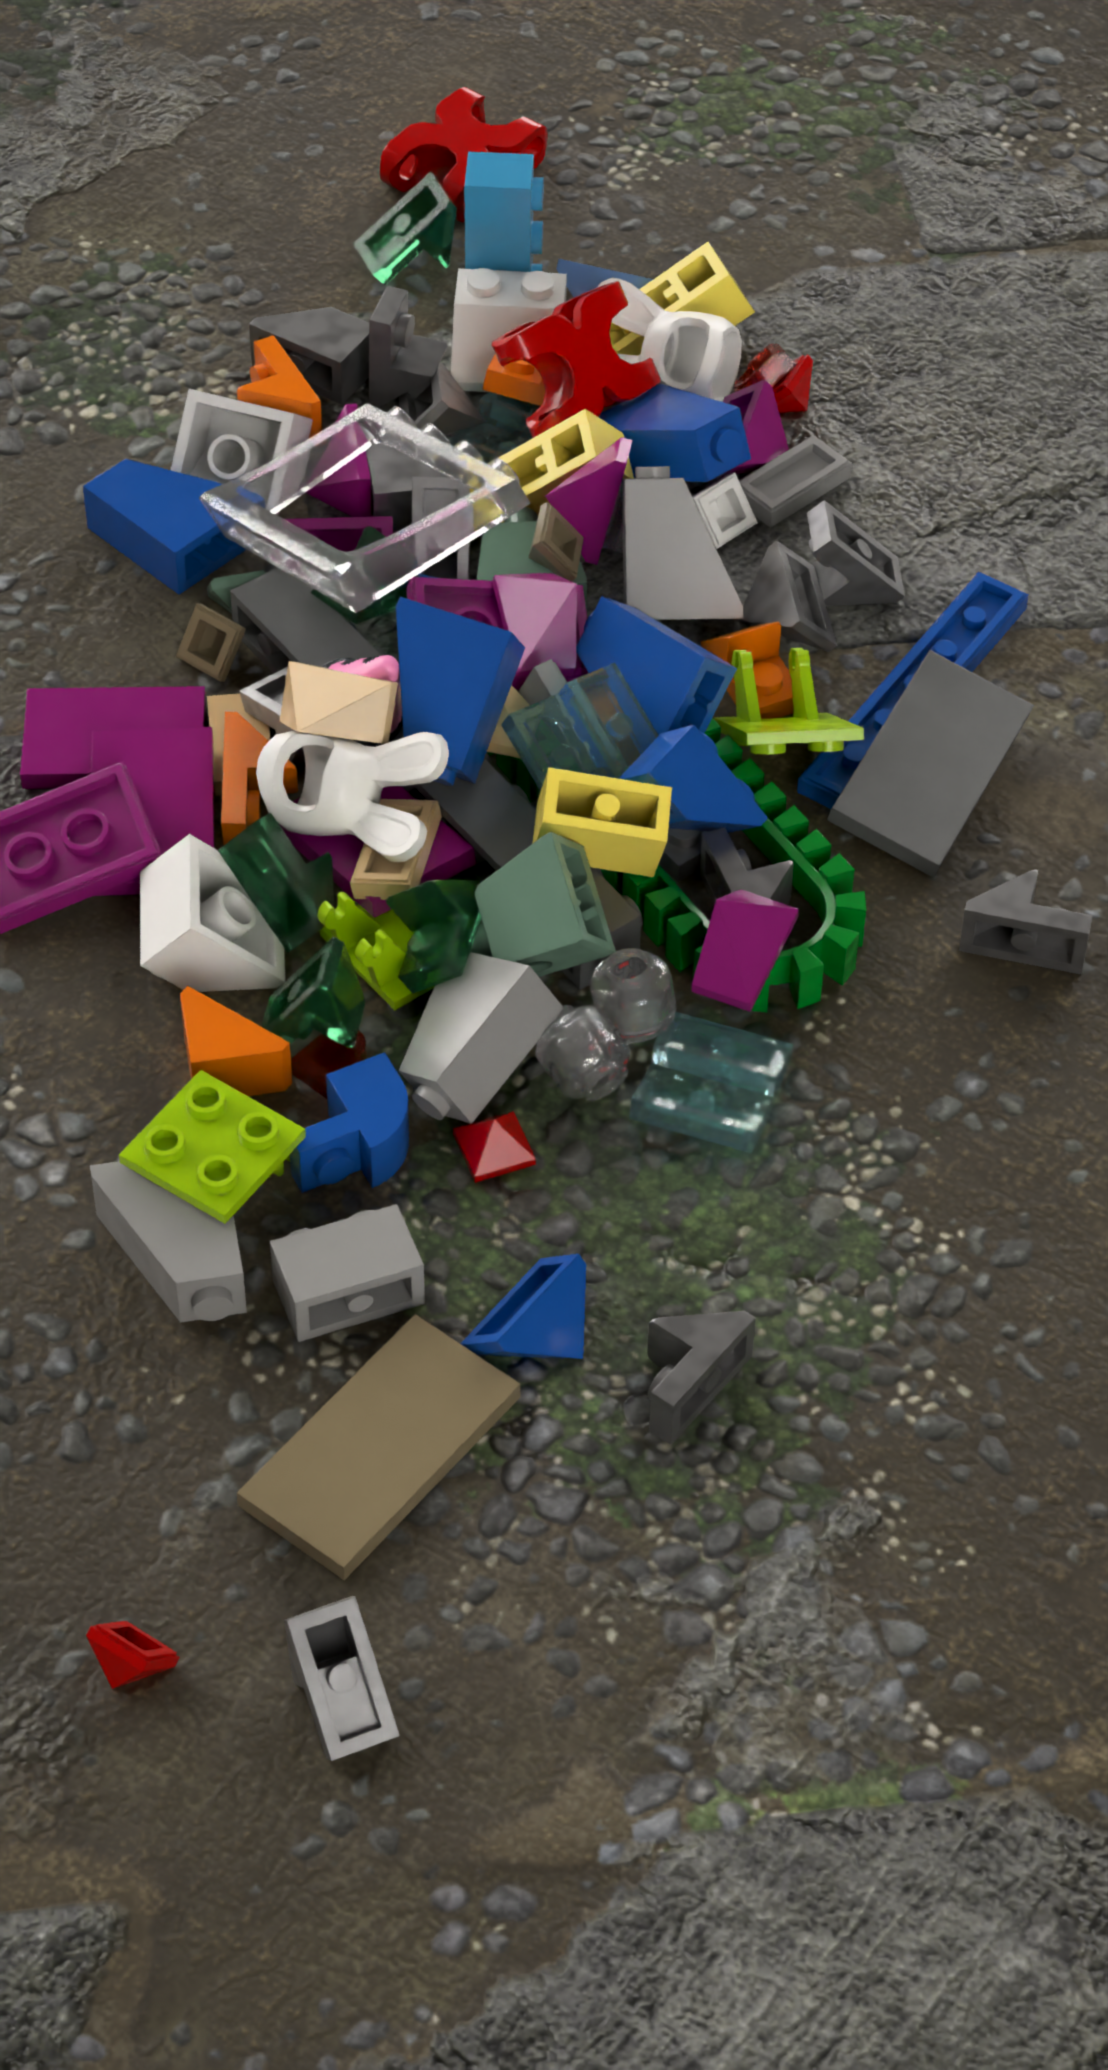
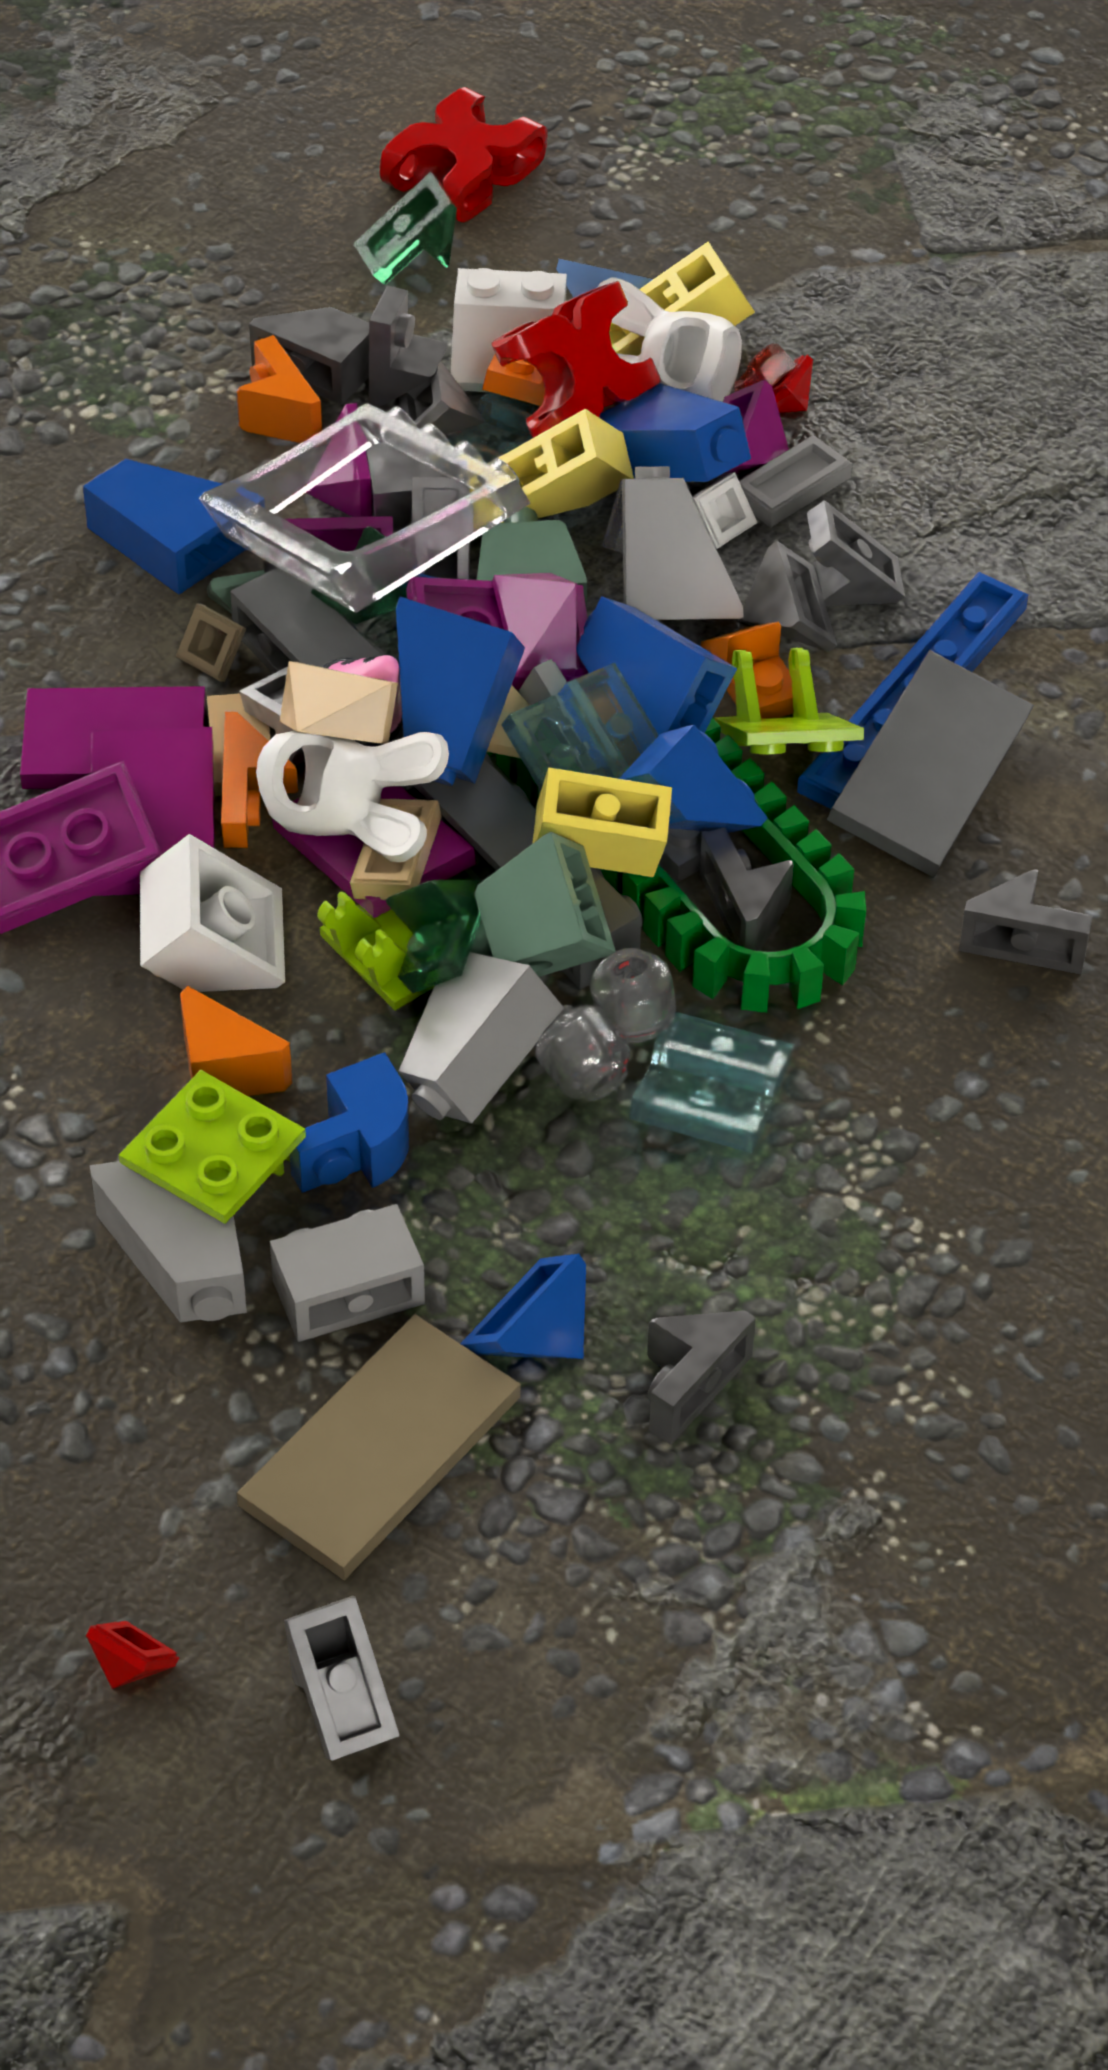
(232, 437): white slope -> none
(280, 881): clear green slope -> none
(319, 997): clear green slope -> none
(323, 1057): clear red tile -> none
(494, 1146): red slope -> none
(499, 212): dark azure brick -> none
(556, 543): dark tan slope -> none
(590, 496): magenta slope -> none
(742, 947): magenta slope -> none

